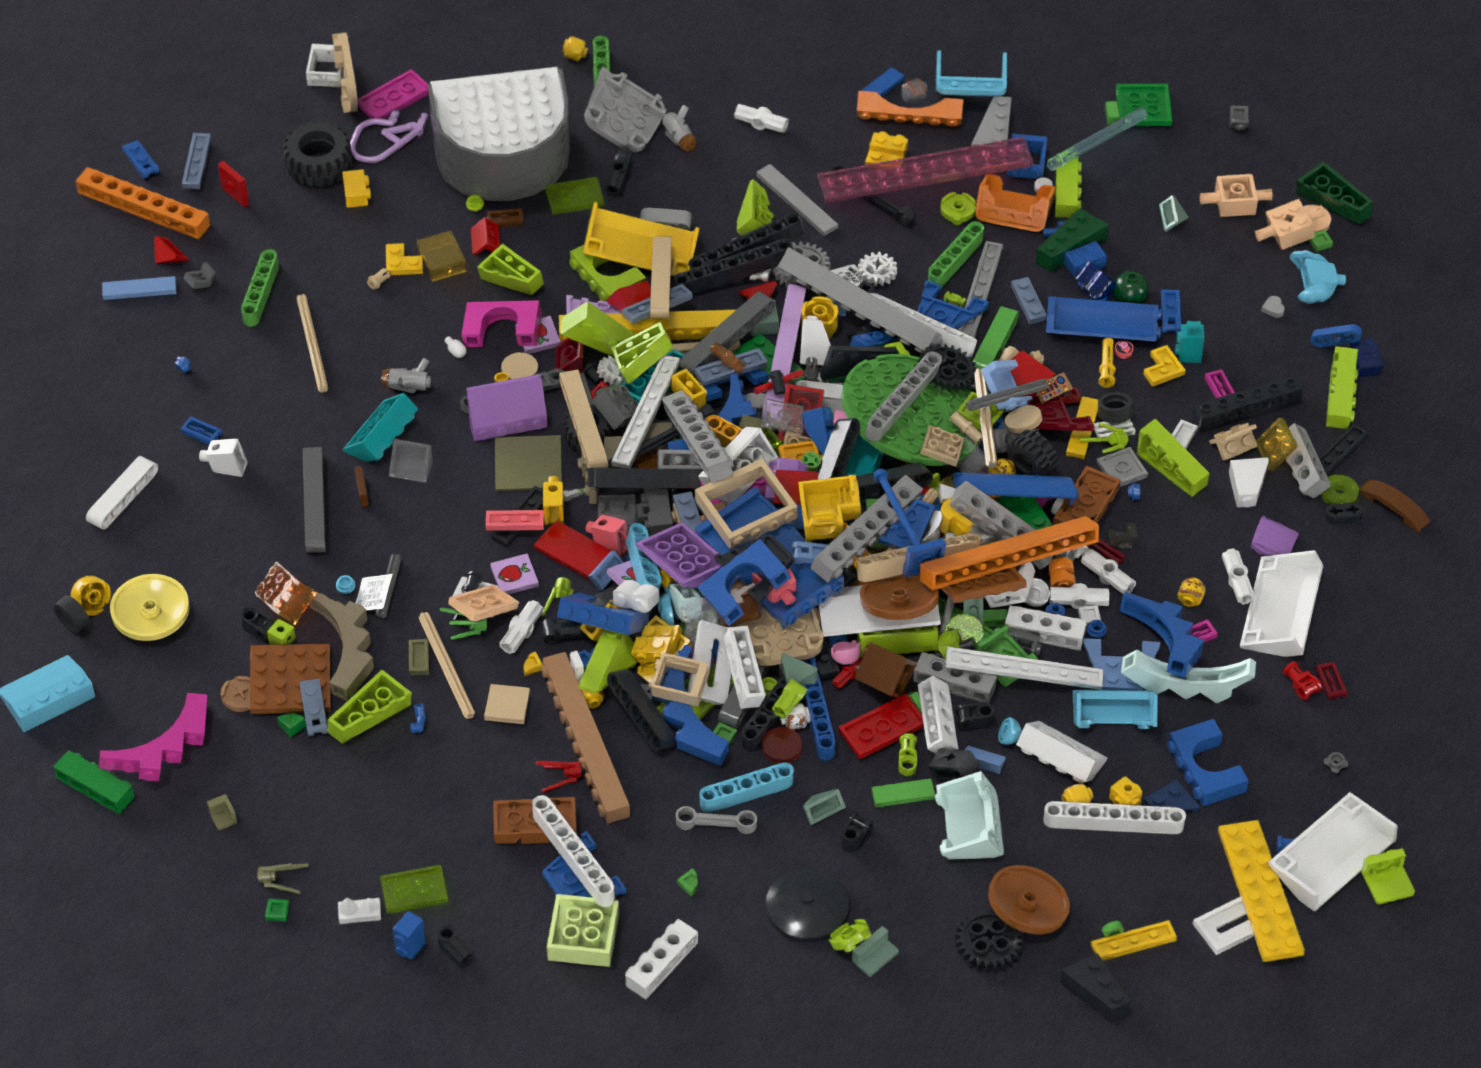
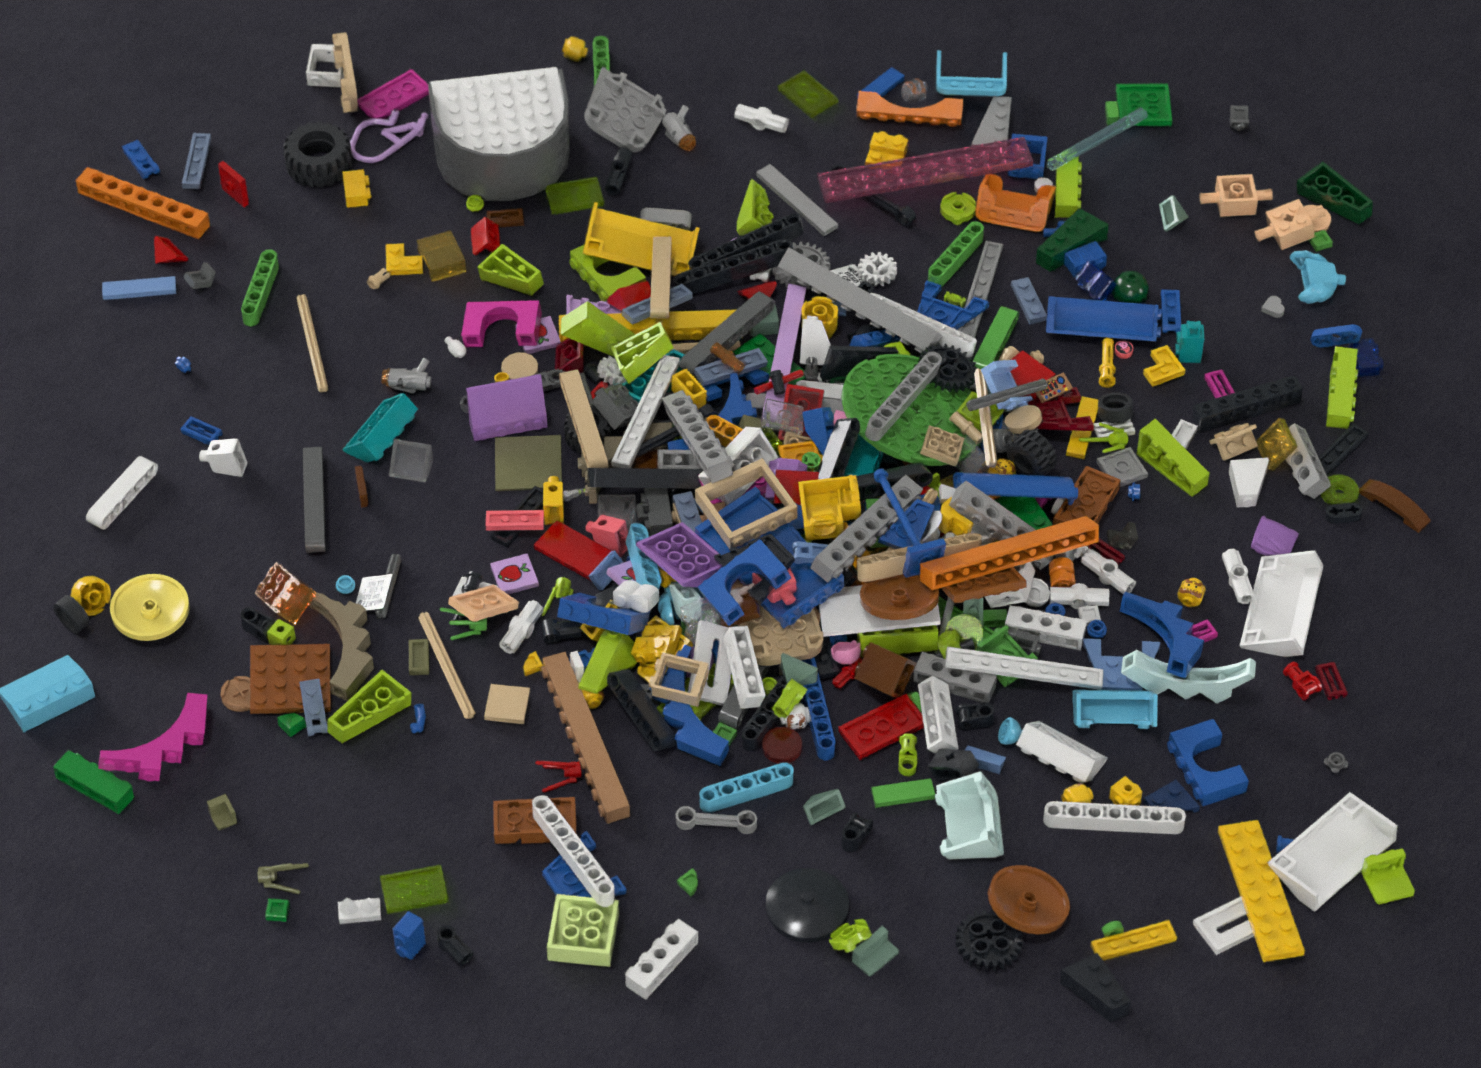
(807, 94): none -> clear neon green tile

